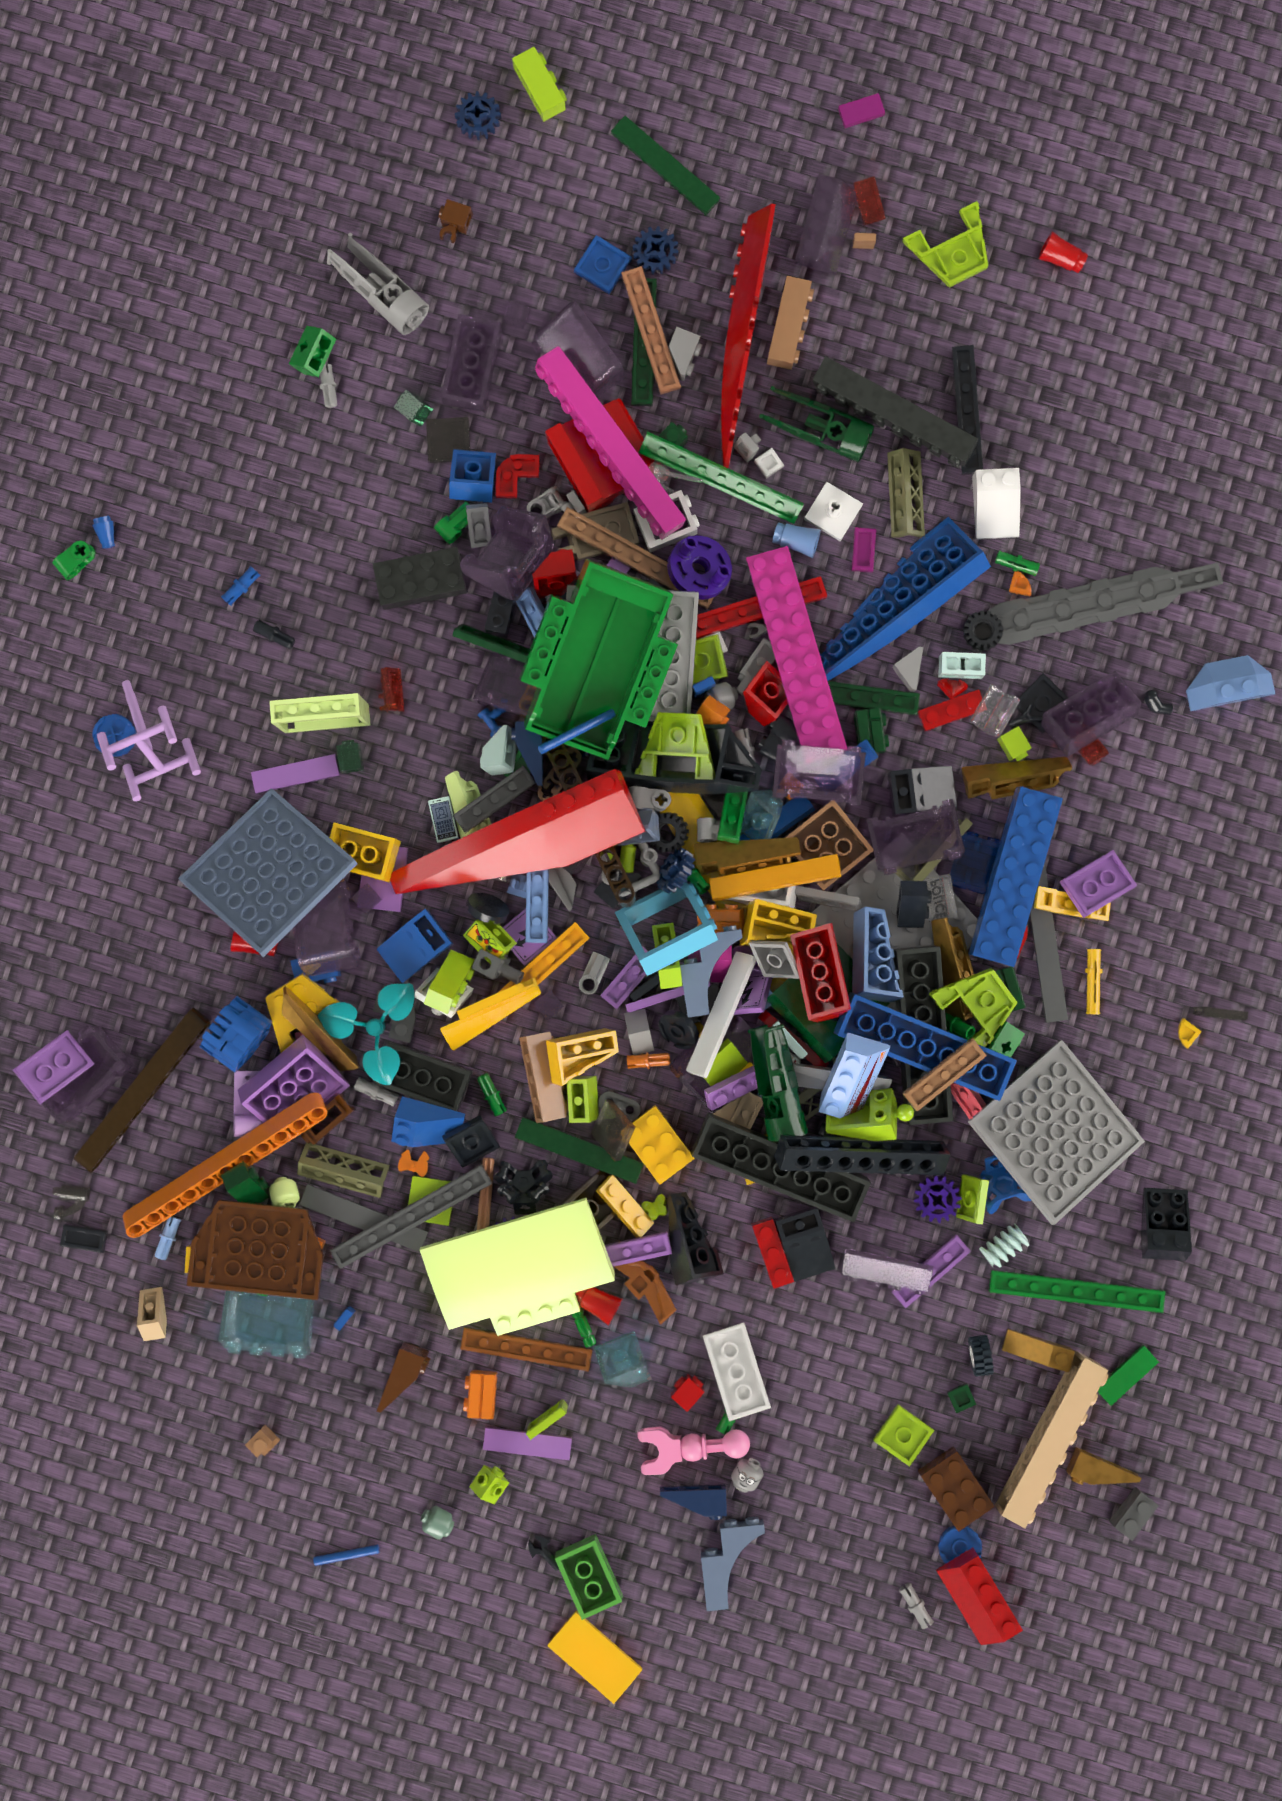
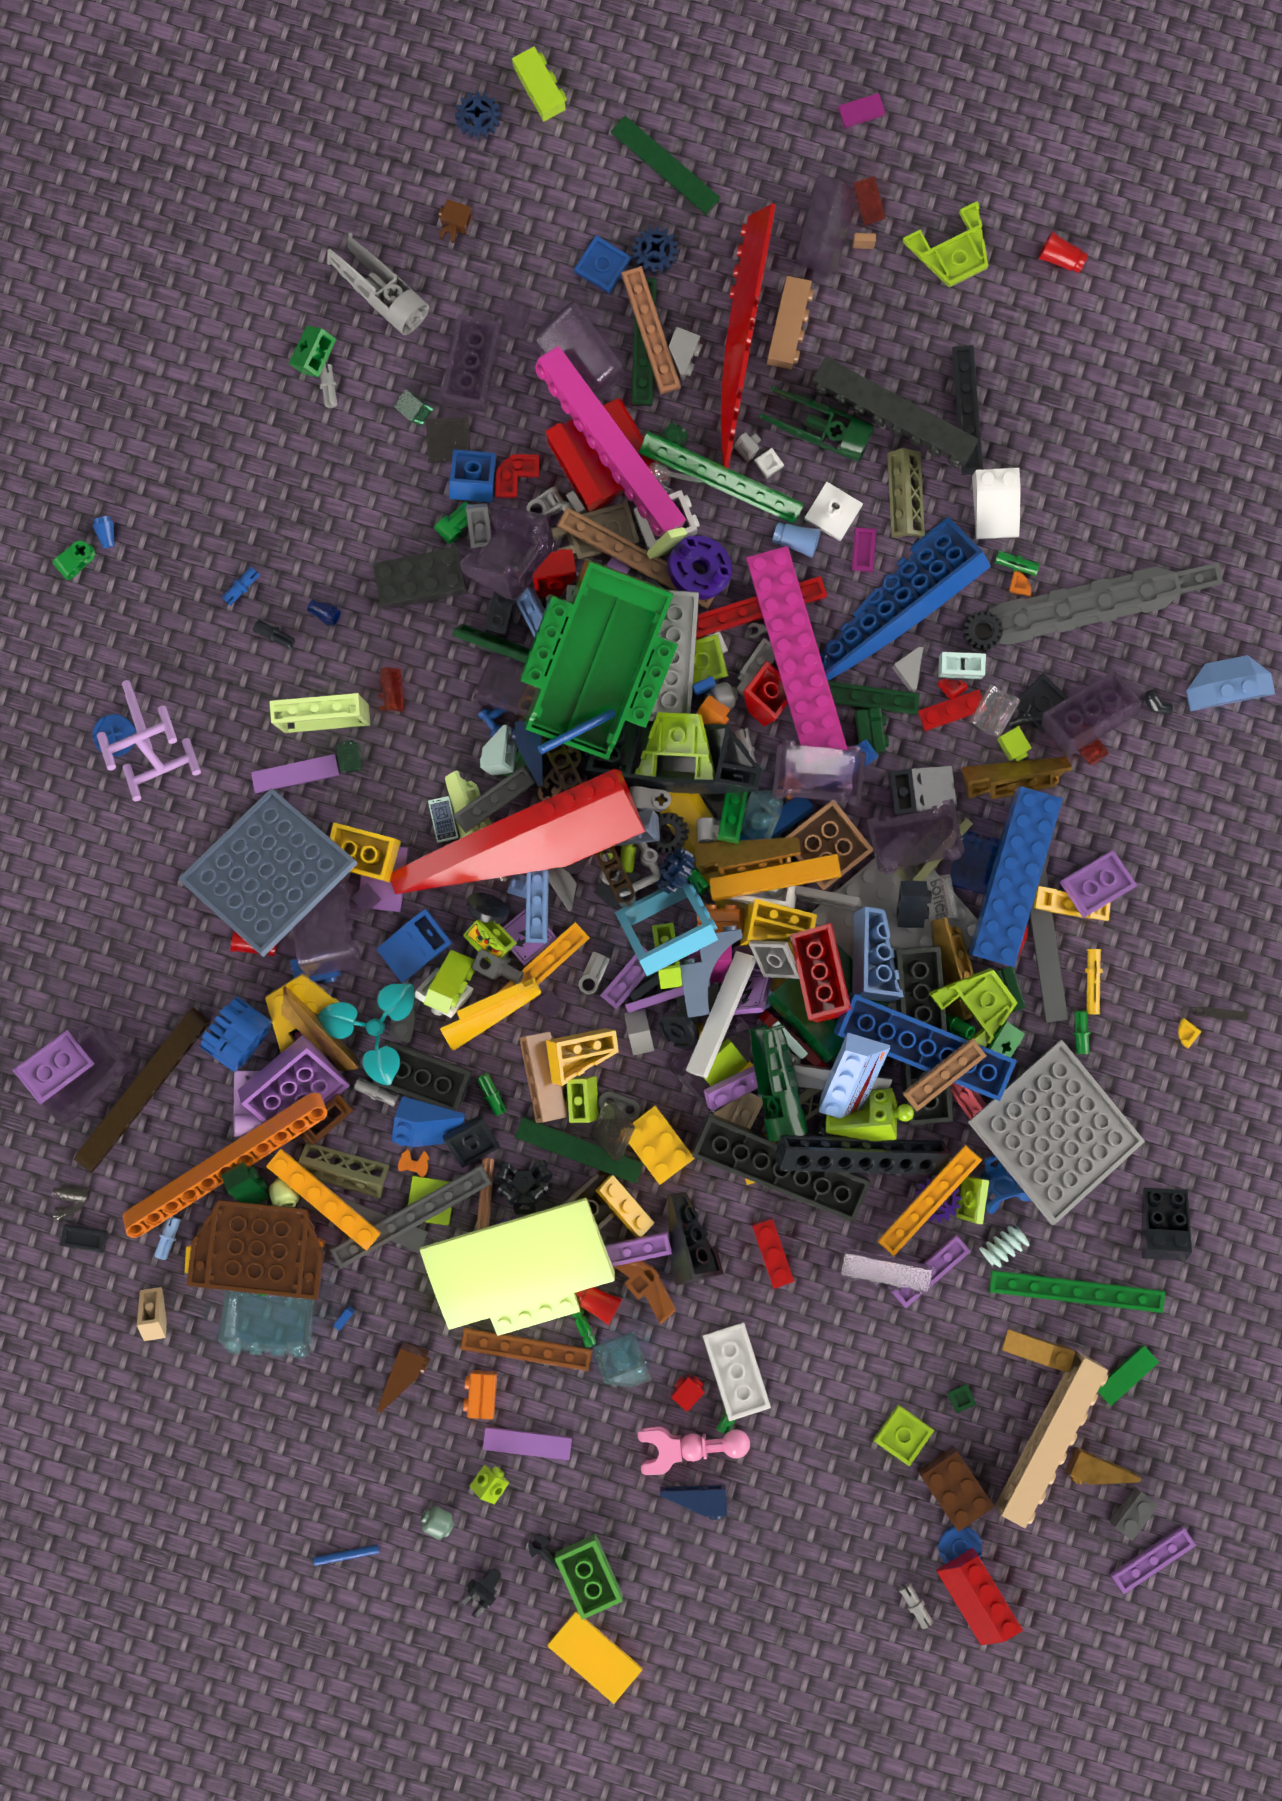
(262, 1441): medium nougat brick -> none
(323, 1199): none -> light orange plate
(325, 612): none -> clear blue cone
(481, 1591): none -> black hinge
(547, 1419): lime tile -> none
(648, 1060): orange axle -> none
(656, 1208): lime piece -> none
(666, 543): none -> yellowish green tile
(718, 1563): sand blue arch -> none
(747, 1475): light grey head -> none
(781, 729): black brick -> none
(805, 1243): black slope -> none
(929, 1200): none -> light orange tile
(980, 1355): black wheel -> none
(1081, 1032): none -> green axle
(1152, 1559): none -> medium lavender tile

